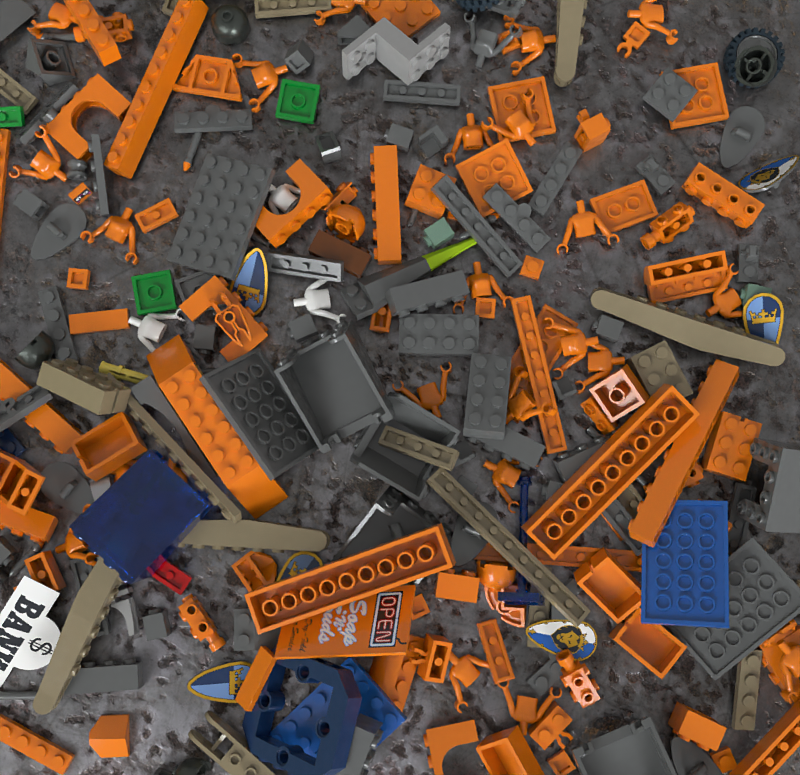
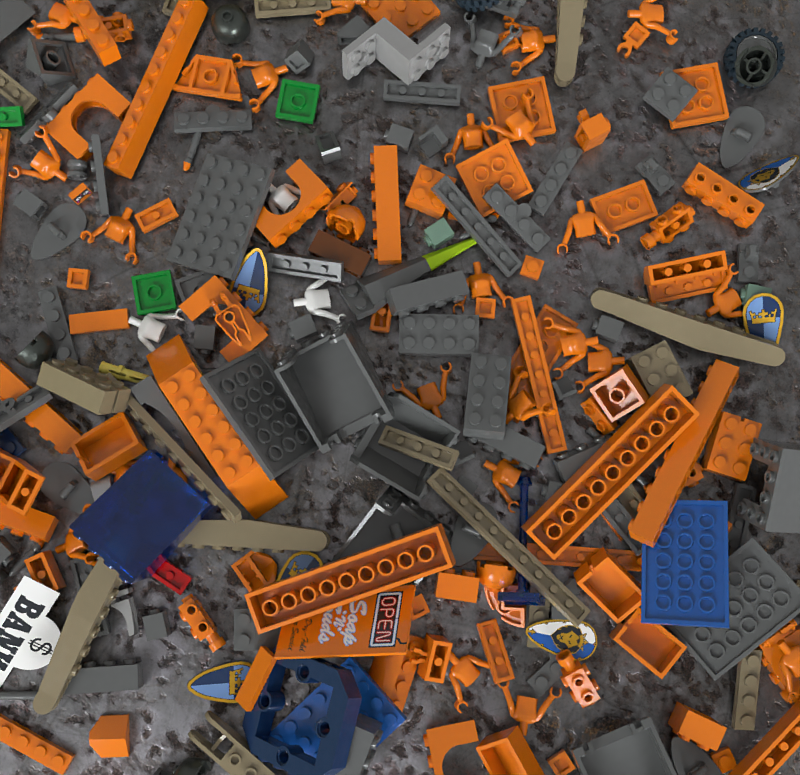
(550, 726): orange brick -> none

